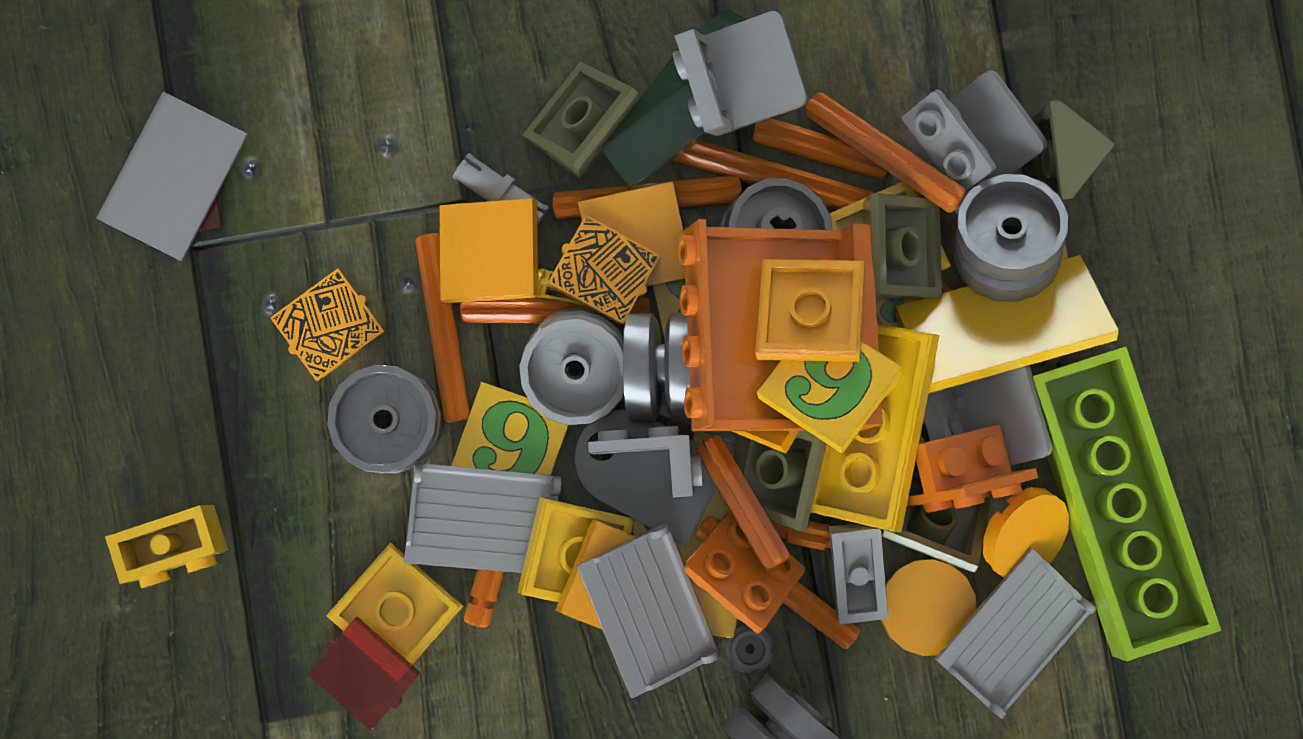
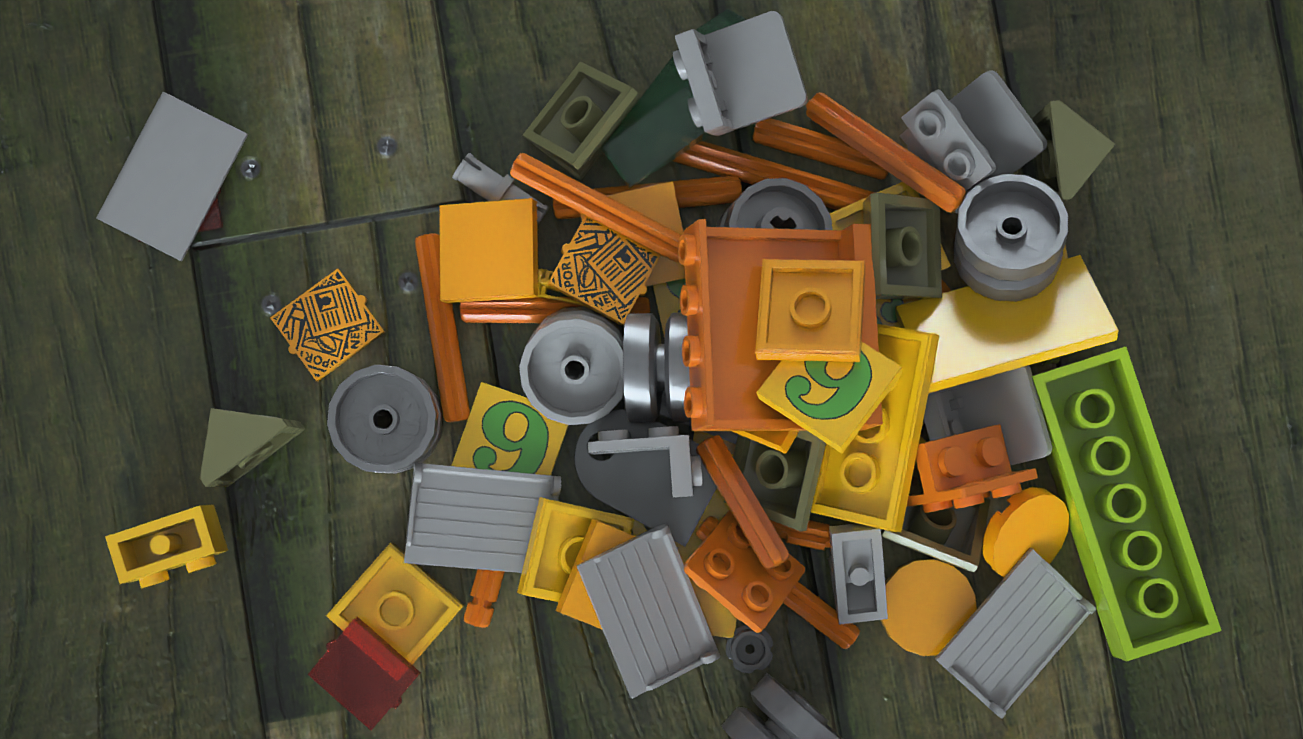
(241, 442): none -> olive slope
(596, 205): none -> orange axle

